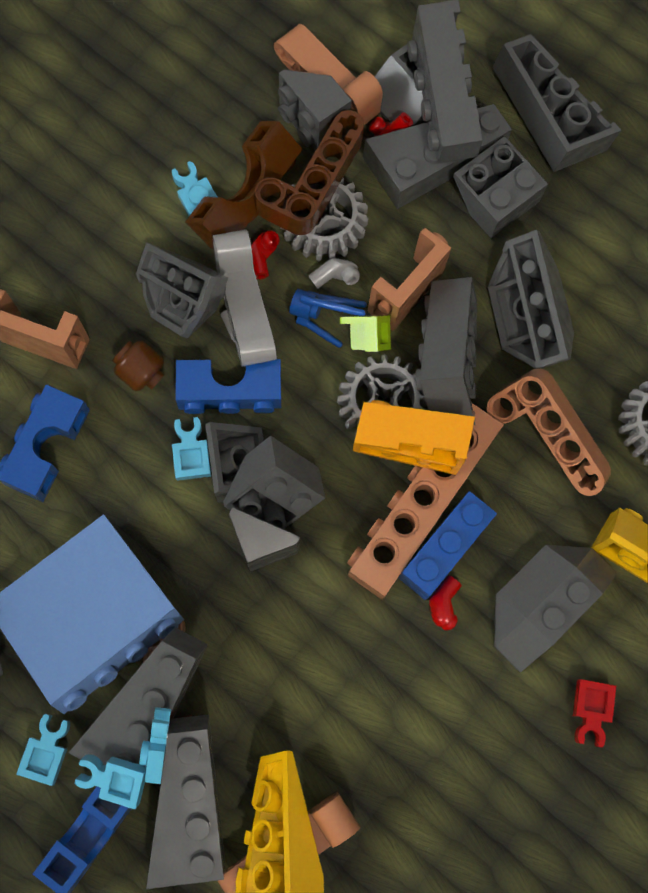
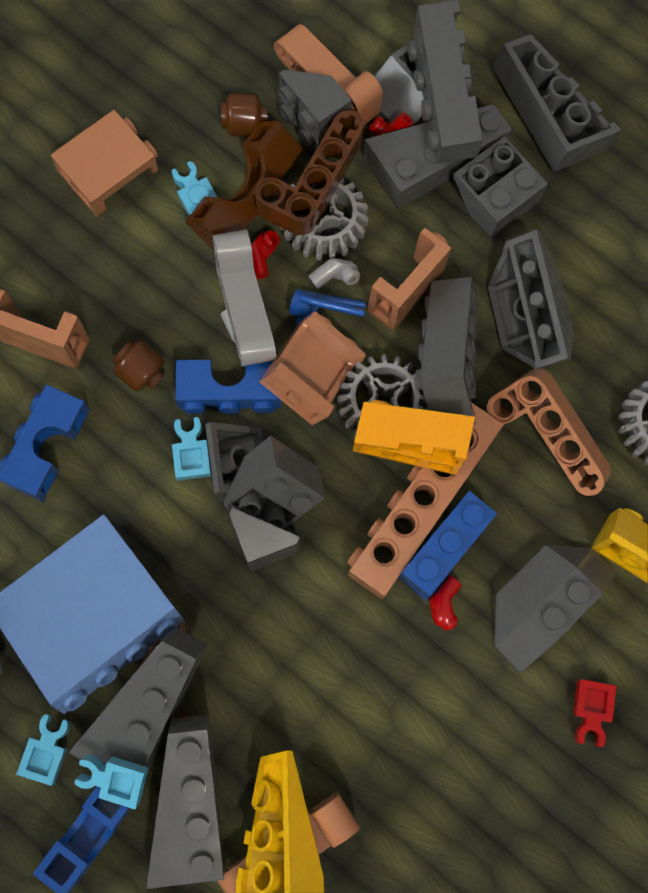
(104, 160): none -> nougat panel
(153, 751): medium azure plate -> none
(178, 289): dark grey wedge -> none
(242, 114): none -> reddish brown head
(312, 367): none -> nougat panel
(369, 332): lime panel -> none

